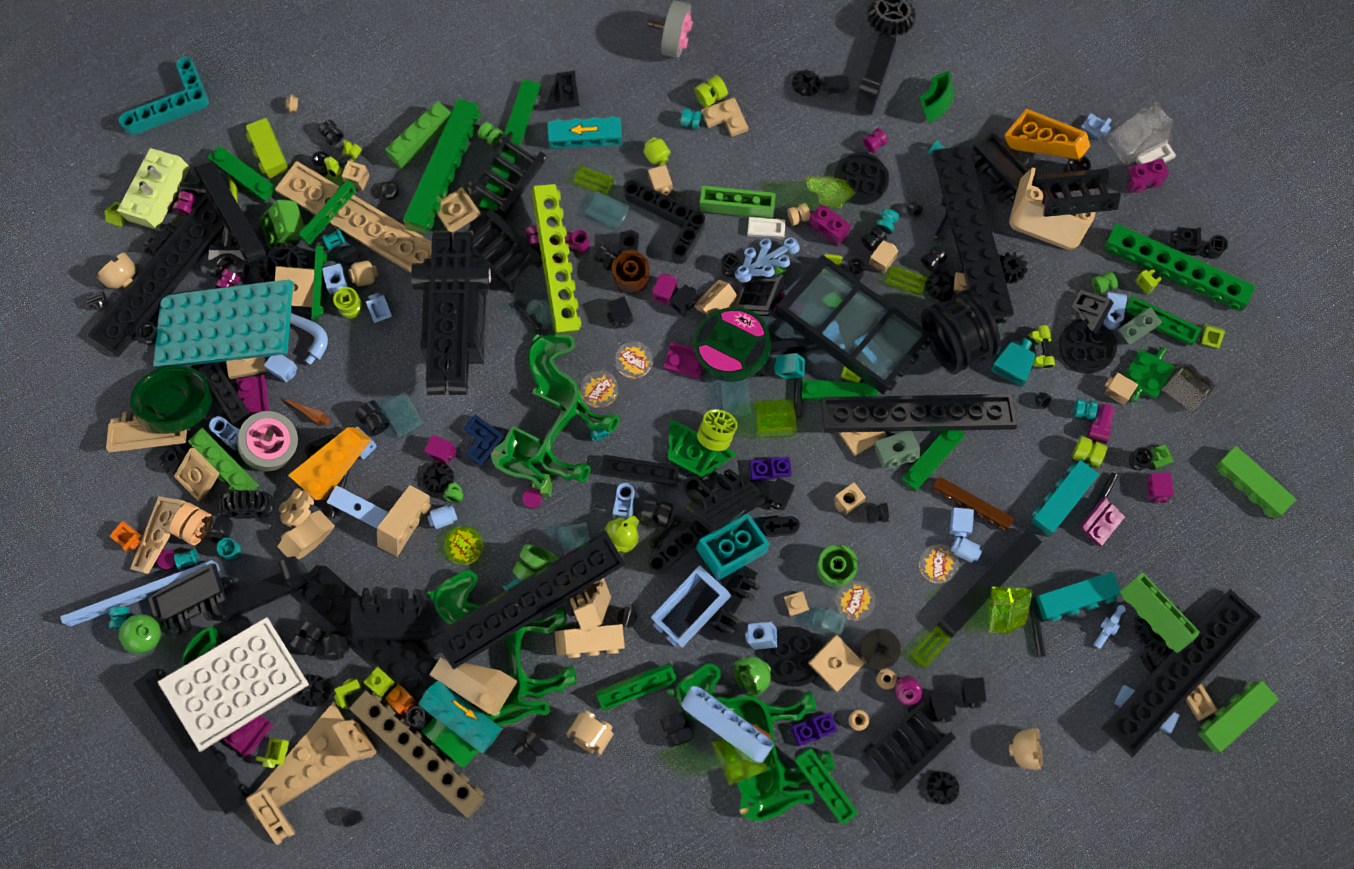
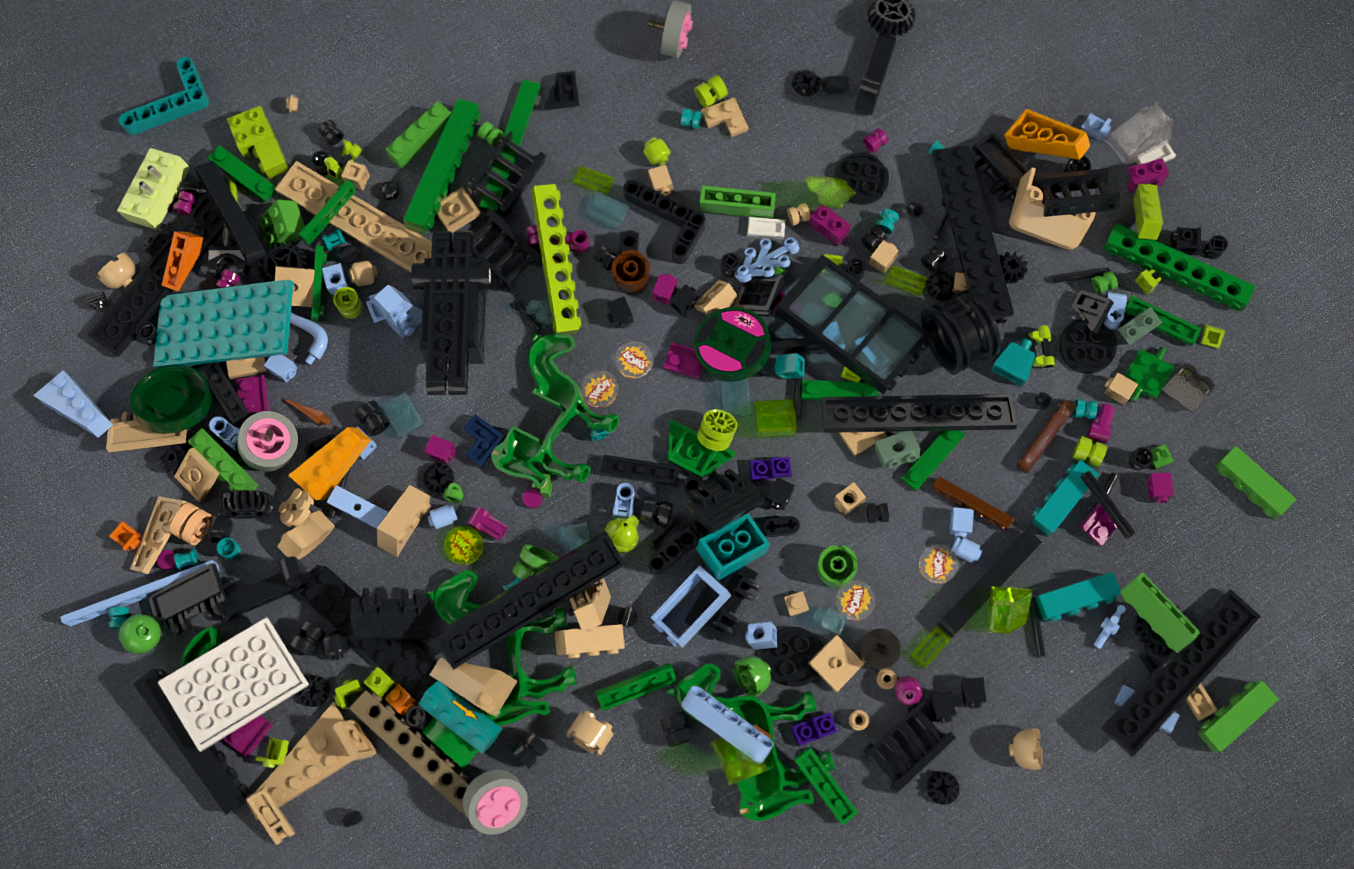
(70, 401): none -> light blue wedge
(113, 216): lime slope -> none
(182, 256): none -> orange slope
(249, 129): none -> lime bracket
(399, 310): none -> light blue wedge
(482, 520): none -> magenta piece
(495, 802): none -> wheel
(584, 133): teal brick -> none
(938, 97): green brick -> none
(1045, 436): none -> reddish brown piece
(1080, 275): none -> black bar
(1107, 504): none -> black axle
(1147, 211): none -> lime brick

